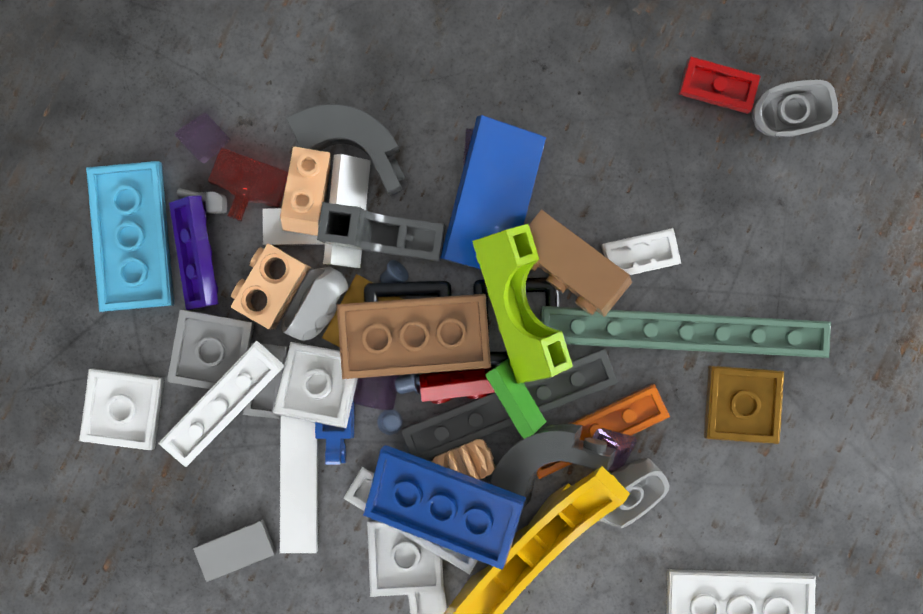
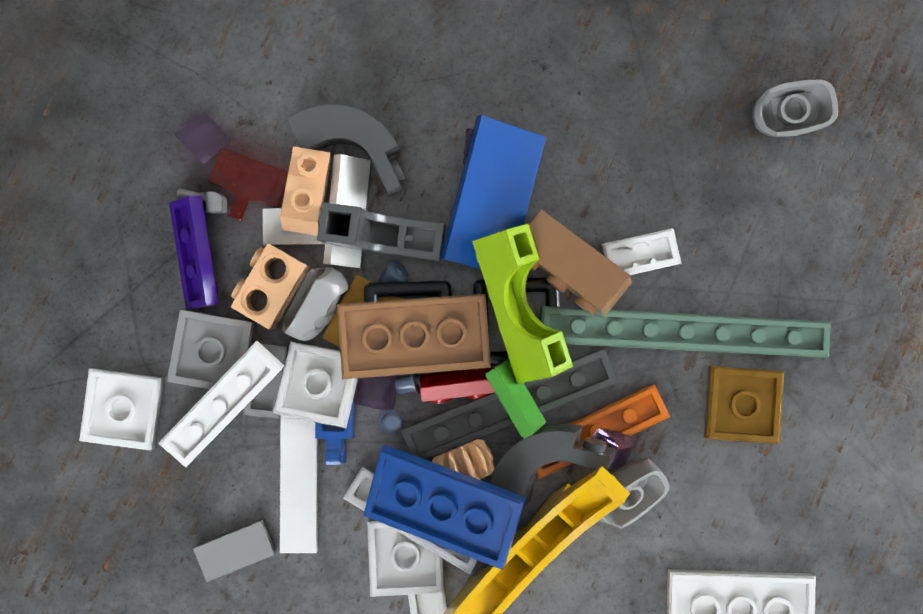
(130, 236): medium azure tile -> none
(719, 85): red plate -> none

